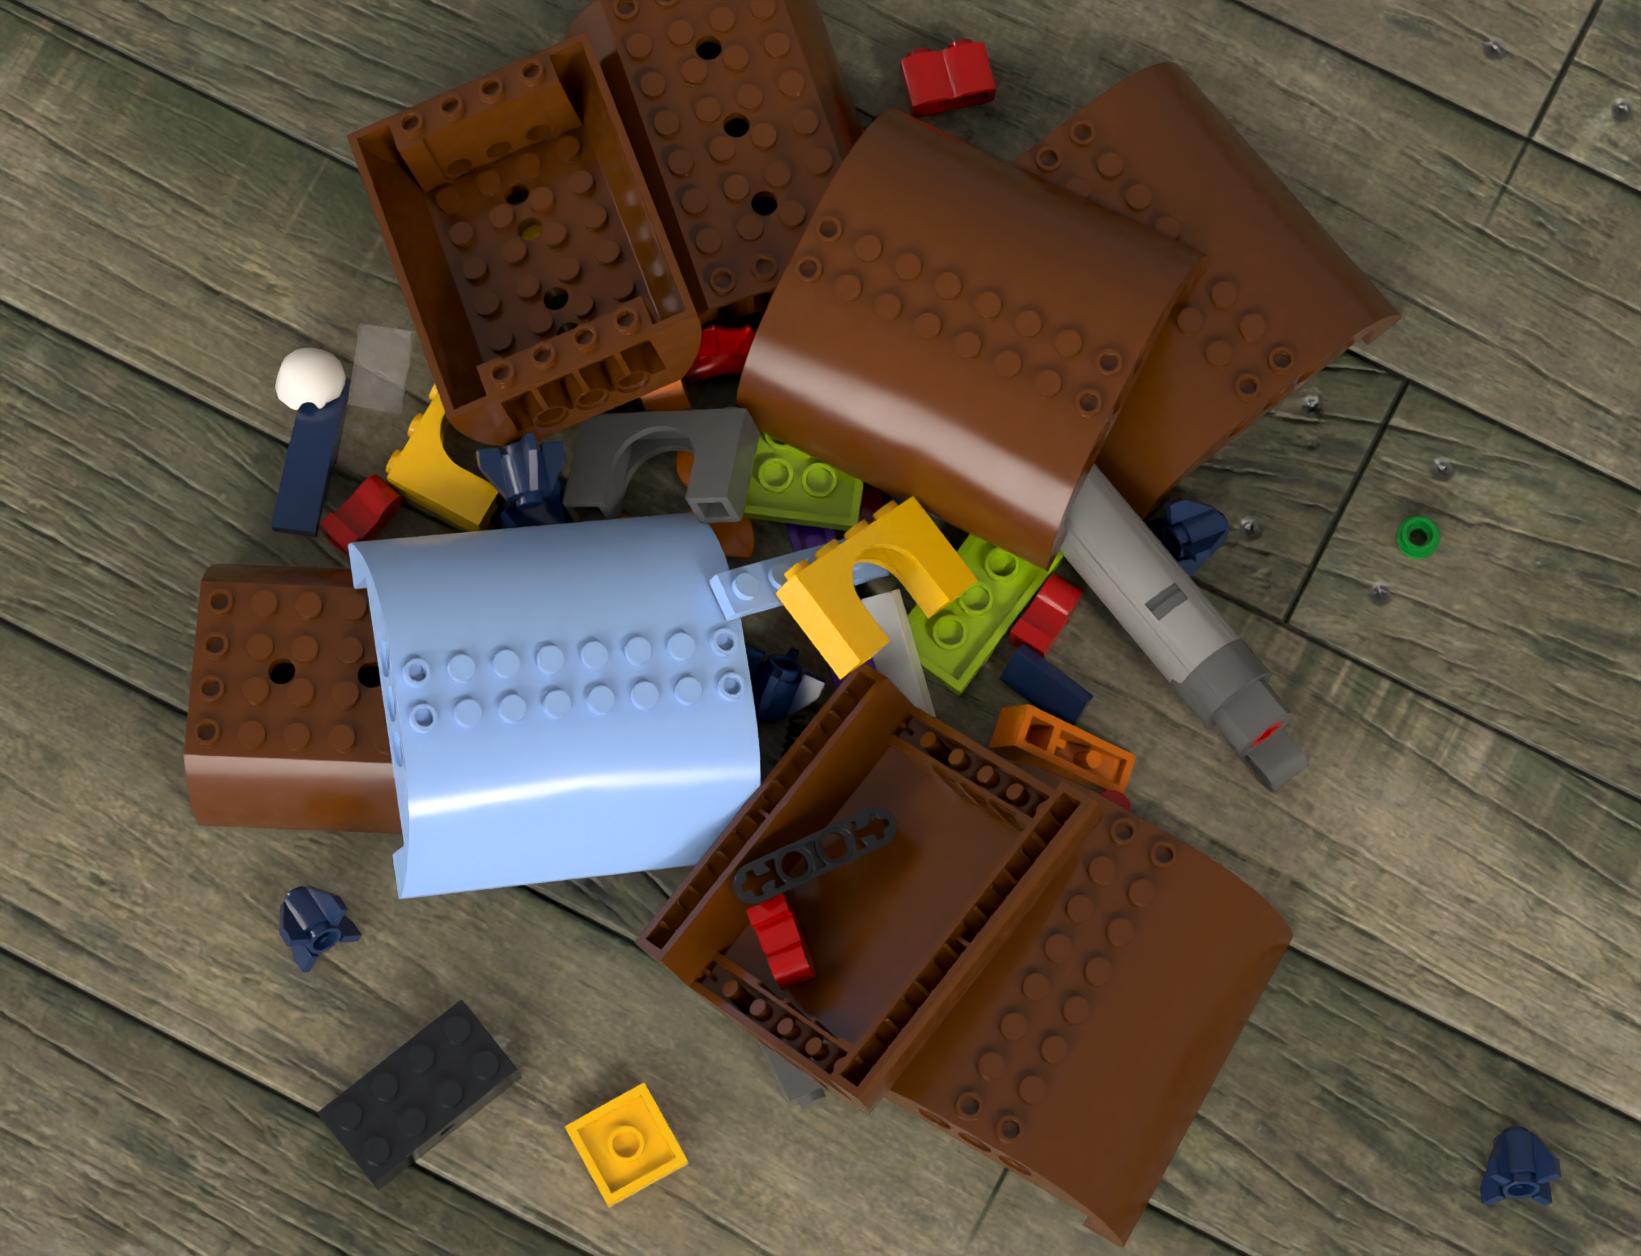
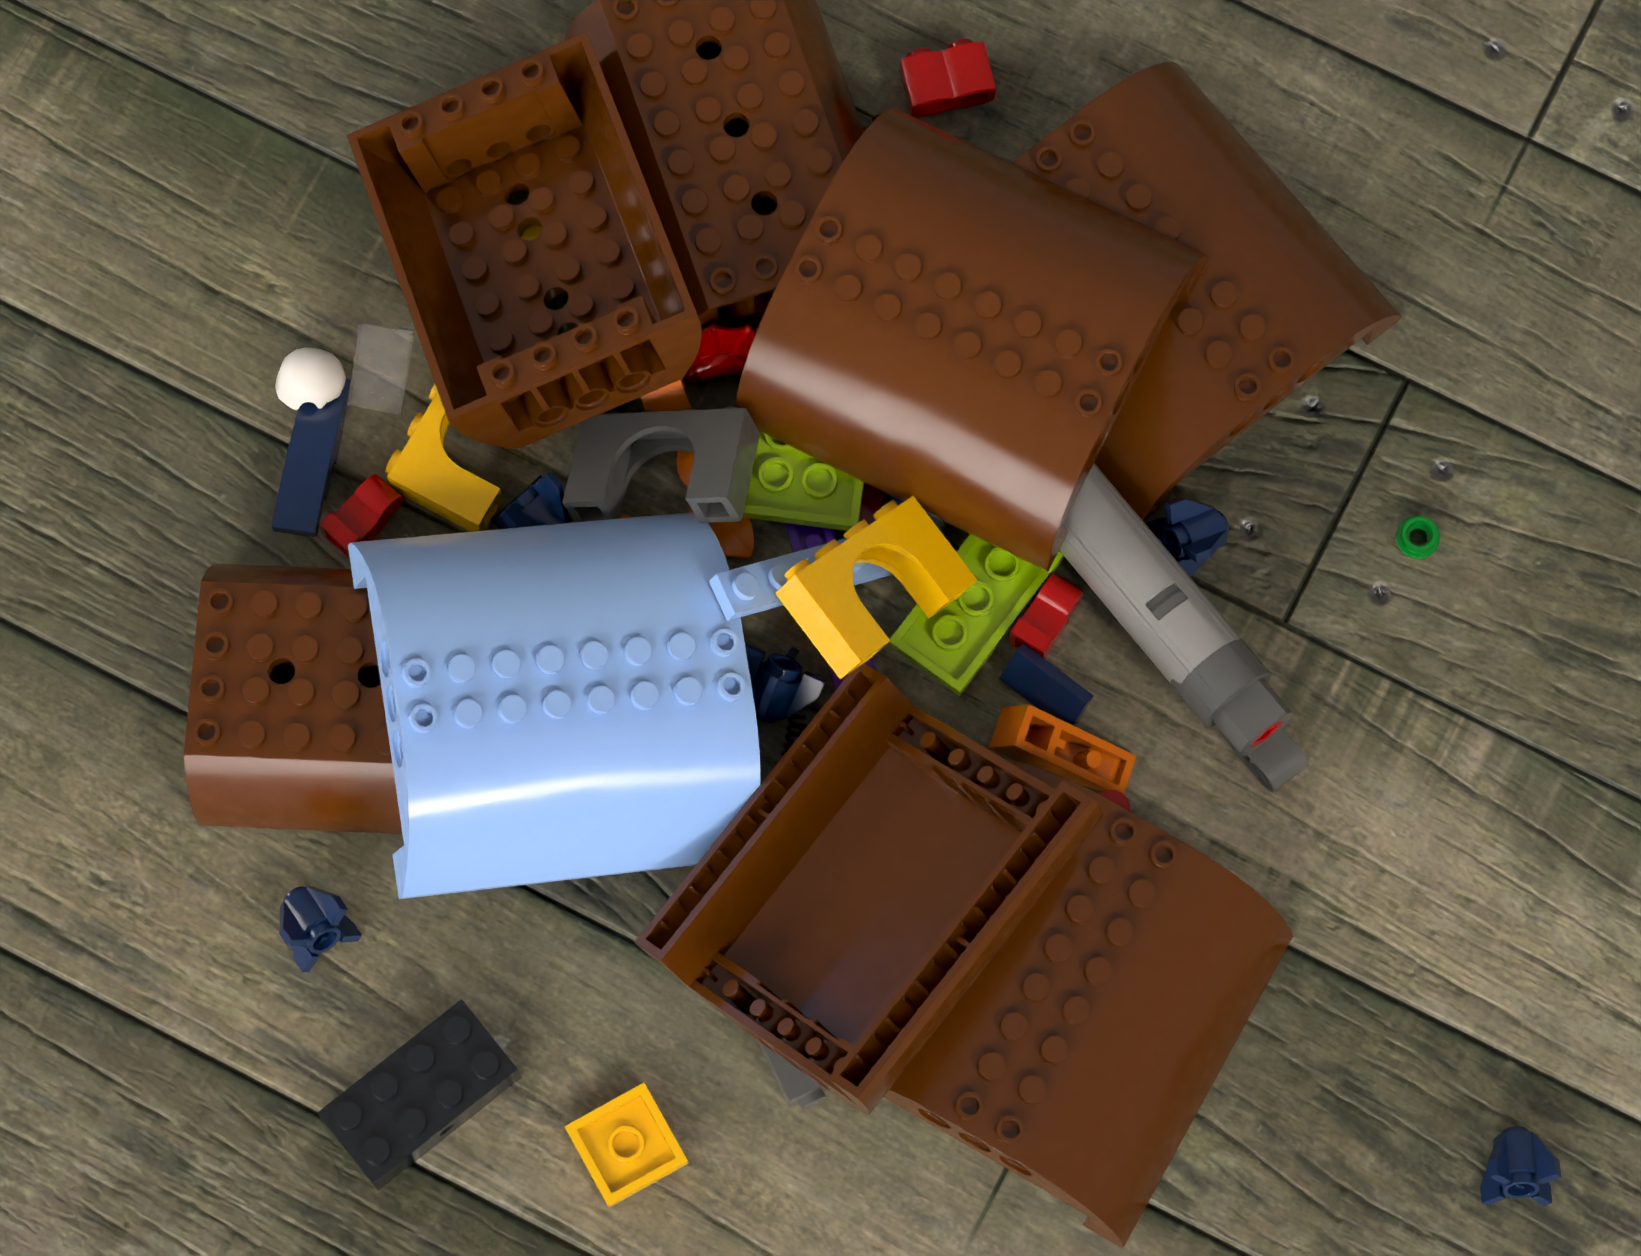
(524, 472): dark blue brick -> none
(782, 941): red leg -> none
(812, 852): black beam -> none
(899, 657): white slope -> none

